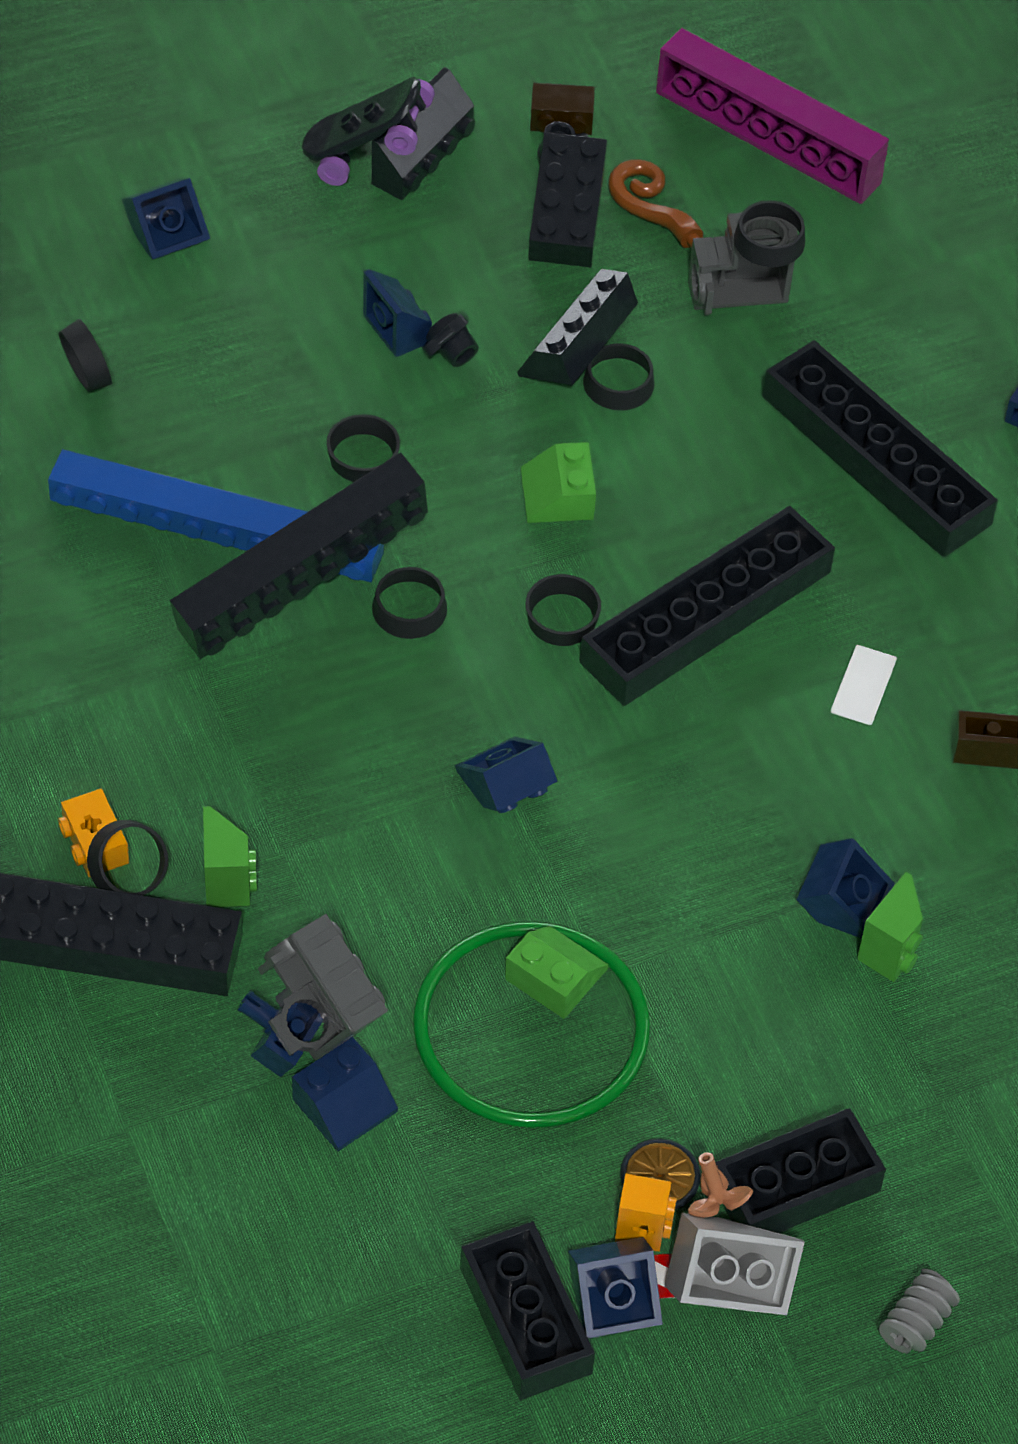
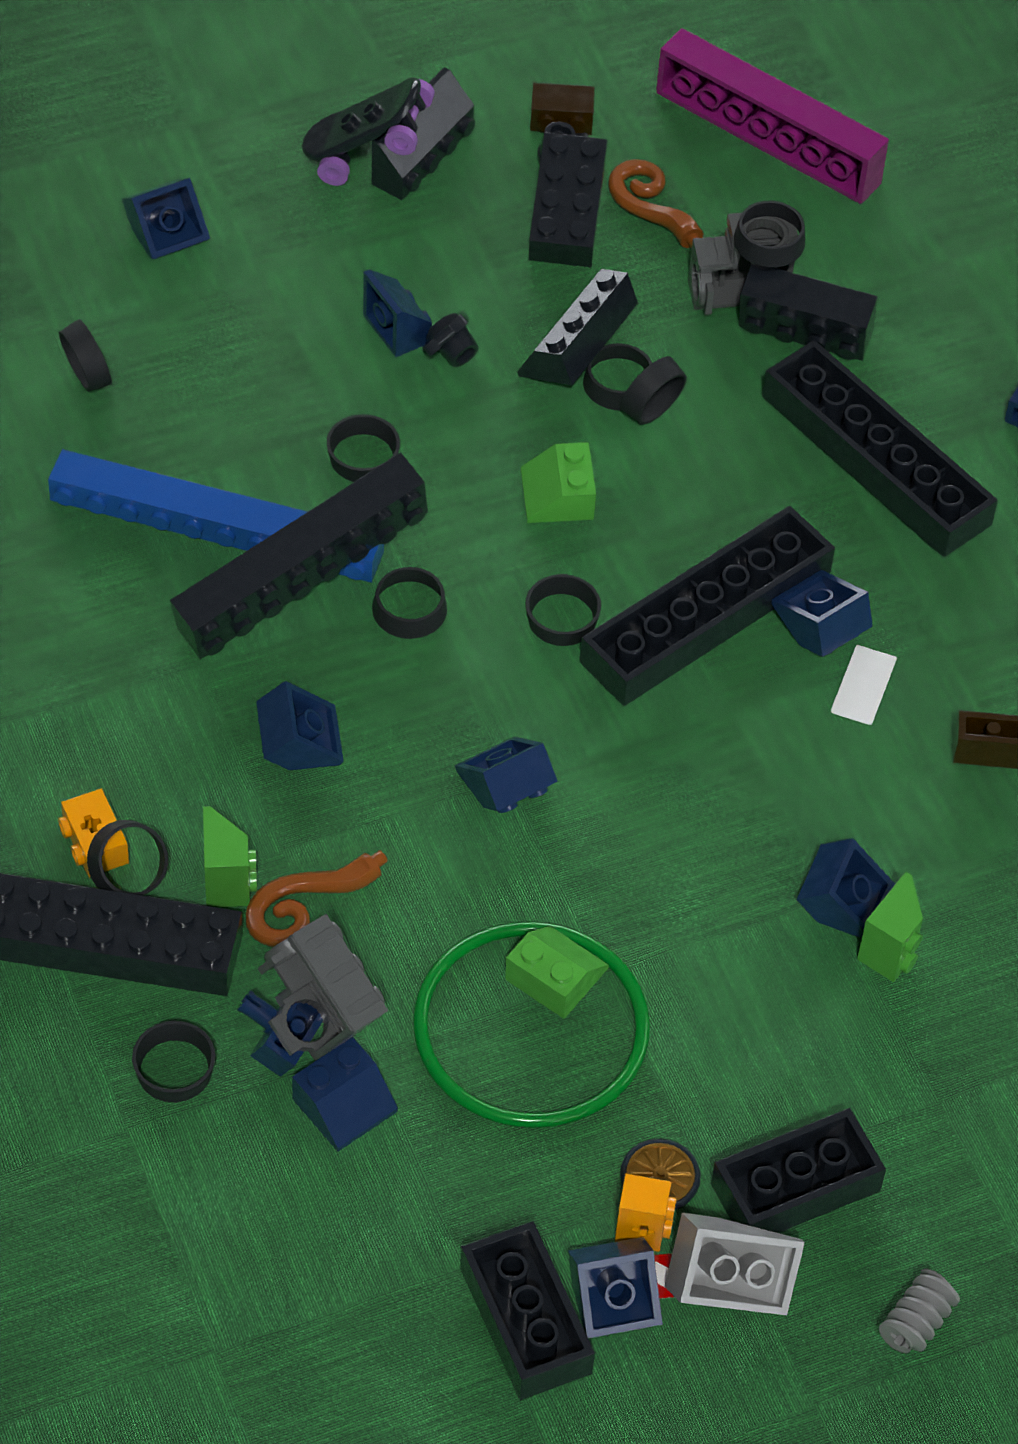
(173, 1032): none -> black tyre
(298, 729): none -> dark blue slope
(347, 879): none -> dark orange plant
(654, 390): none -> black tyre
(715, 1187): nougat plant -> none
(807, 310): none -> black brick
(824, 612): none -> dark blue slope

